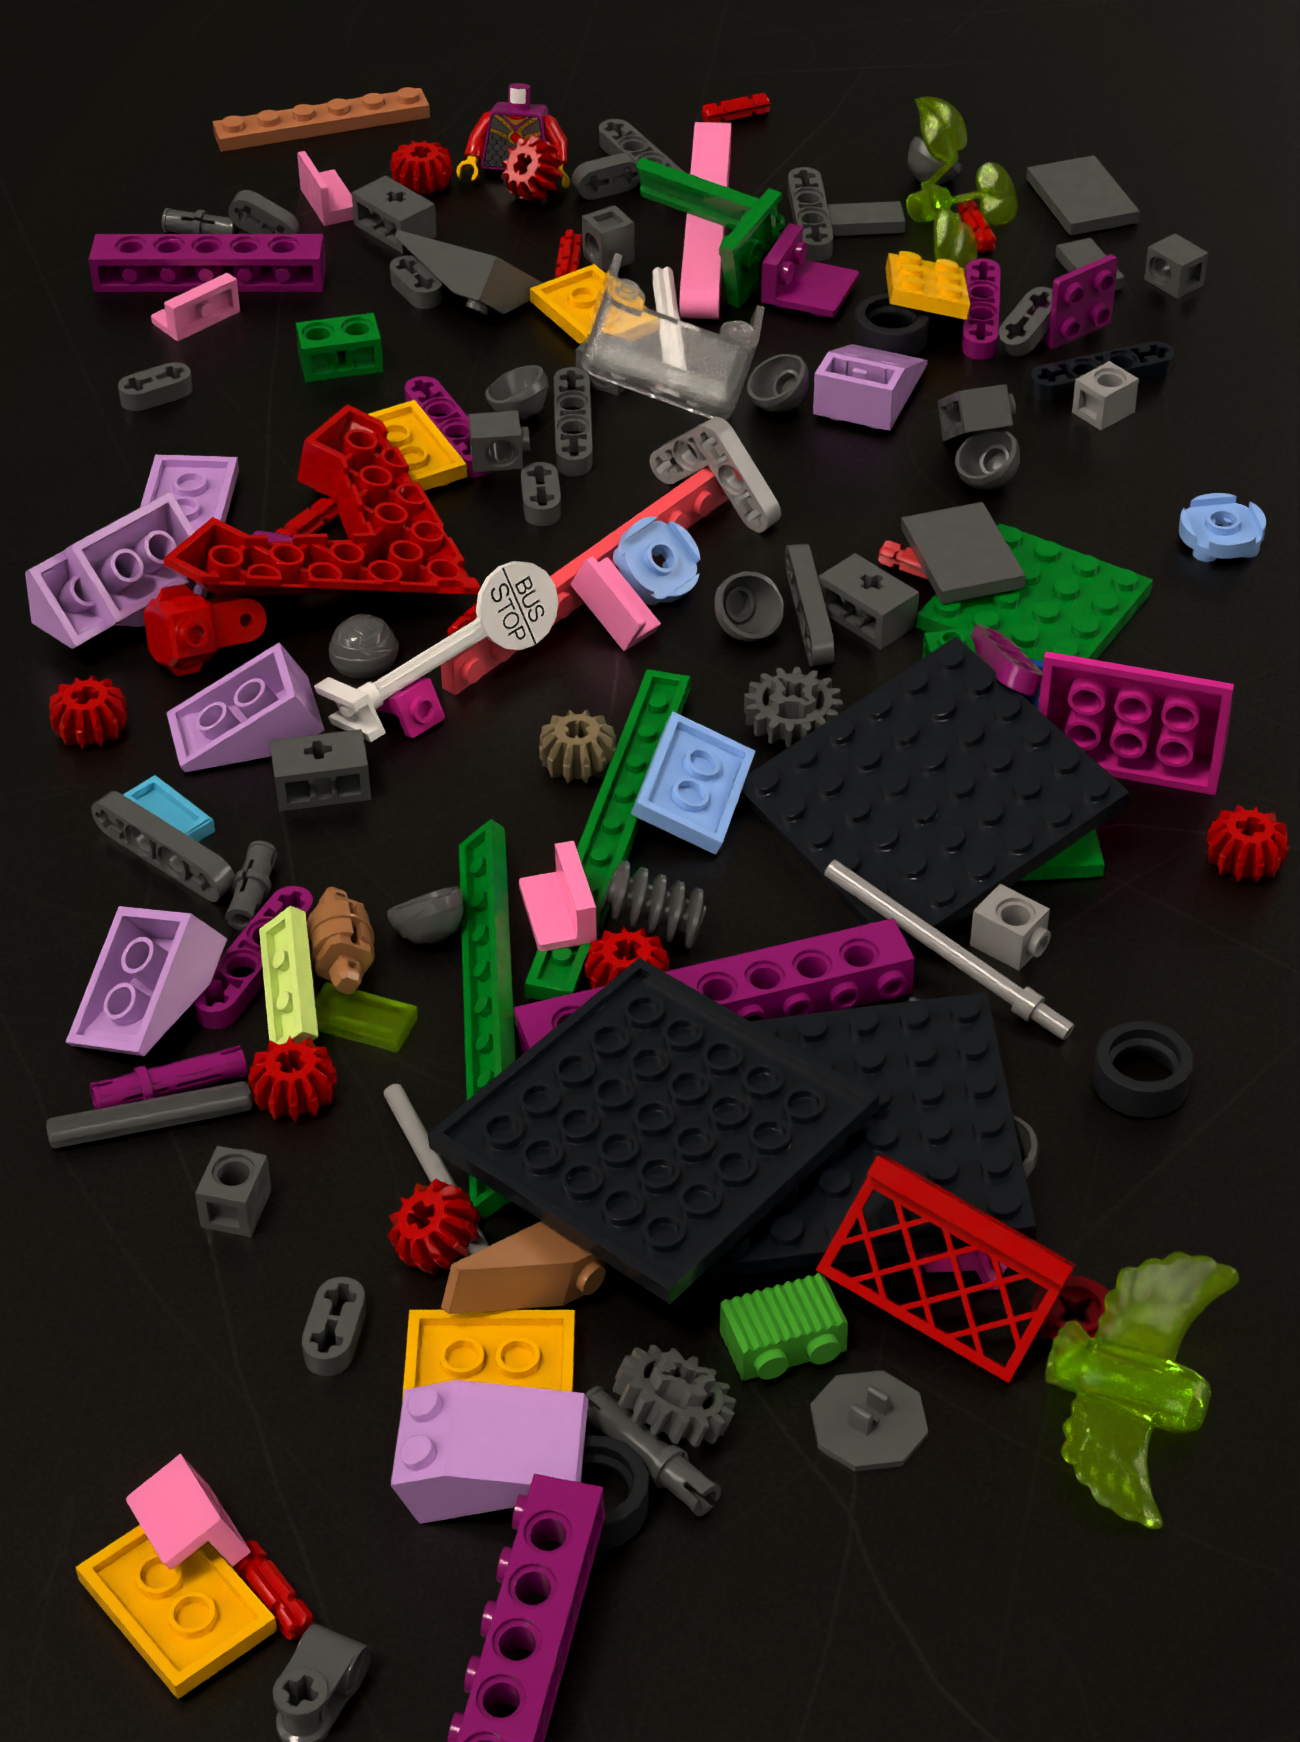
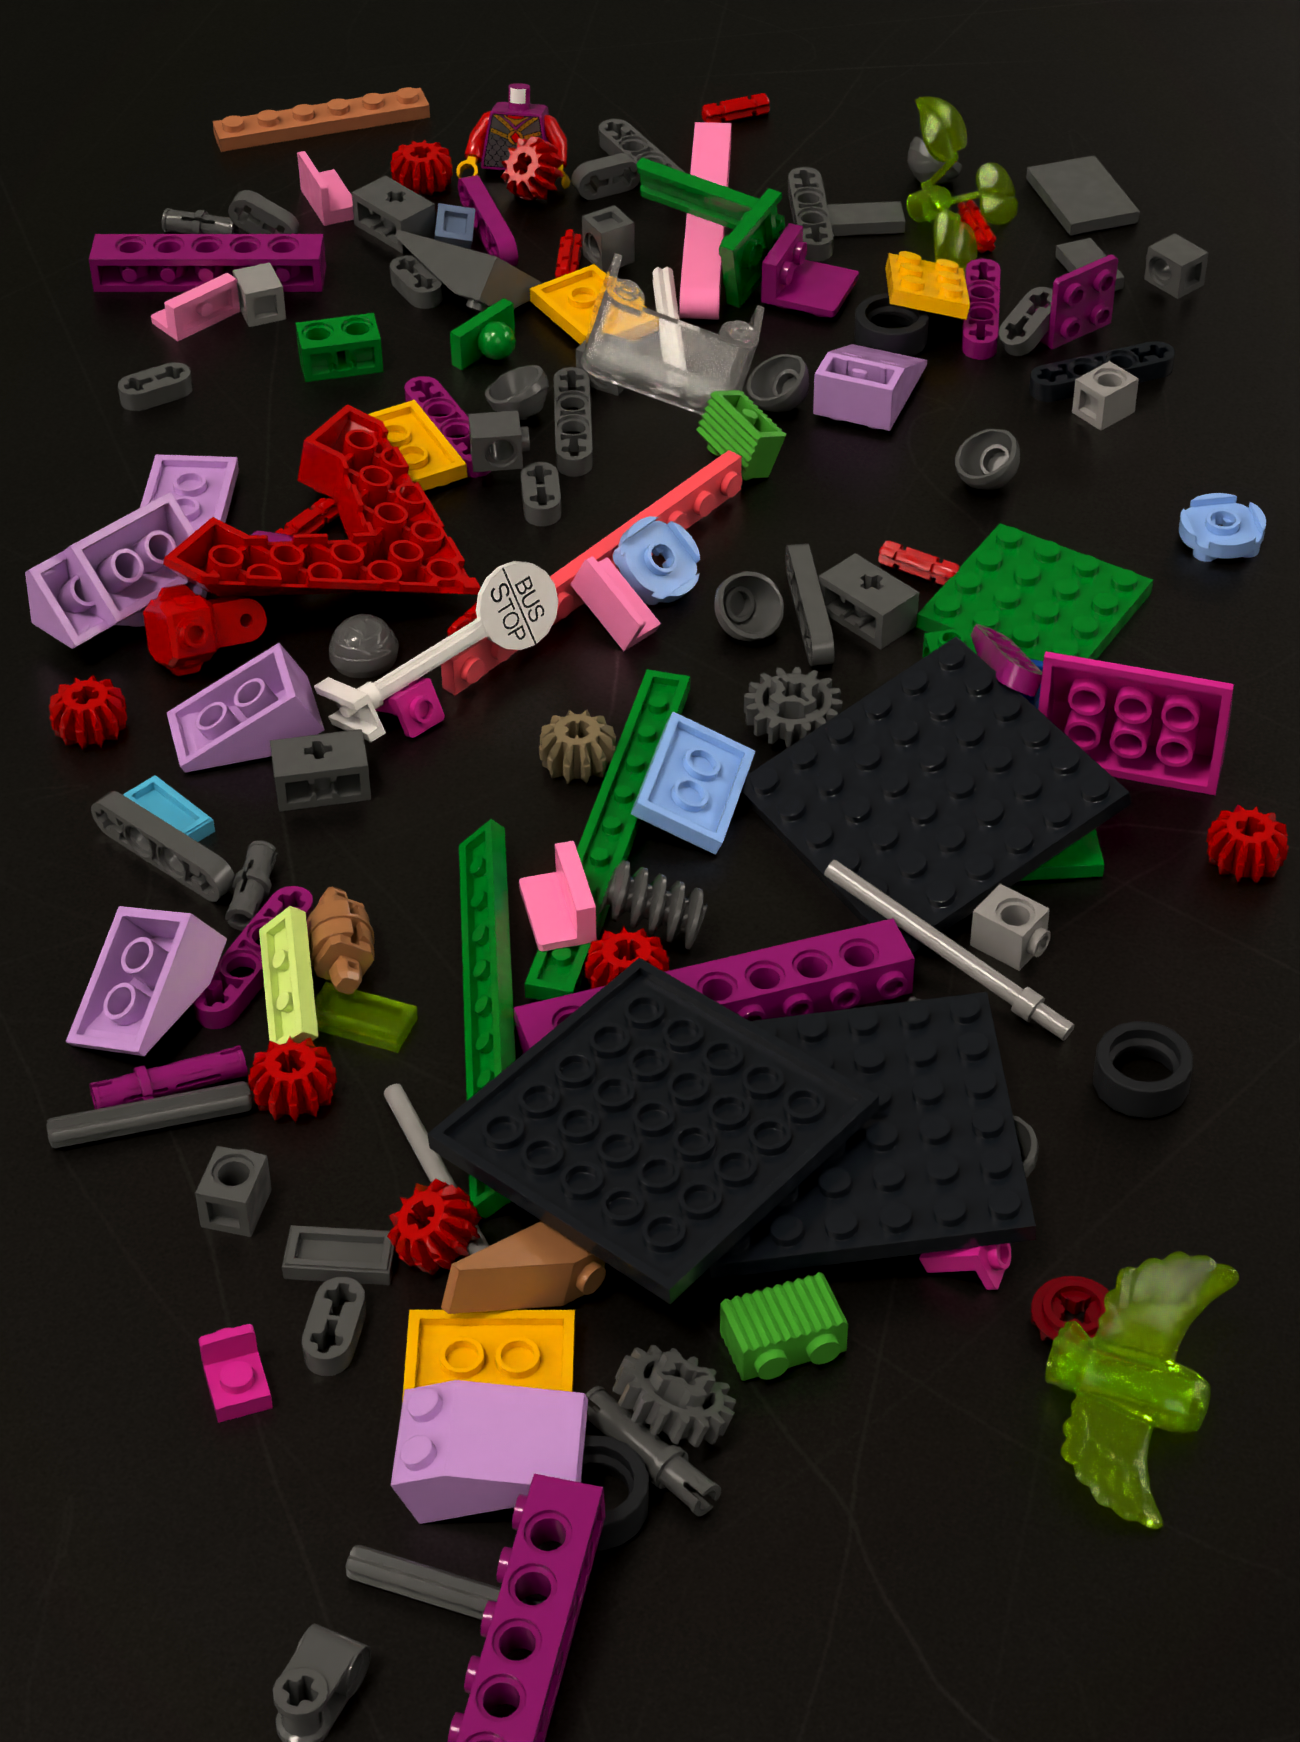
(180, 1618): yellow plate -> none
(183, 1514): bright pink panel -> none
(234, 1372): none -> dark pink bracket
(260, 294): none -> light grey brick
(274, 1592): red axle -> none
(339, 1252): none -> dark grey tile
(422, 1581): none -> dark grey axle
(428, 917): dark grey piece -> none
(455, 225): none -> sand blue plate
(485, 335): none -> green tile
(488, 220): none -> magenta beam
(721, 450): light grey beam -> none
(741, 427): none -> bright green brick
(869, 1420): dark grey piece -> none
(962, 552): dark grey tile -> none
(970, 1225): red fence -> none
(976, 411): dark grey brick -> none

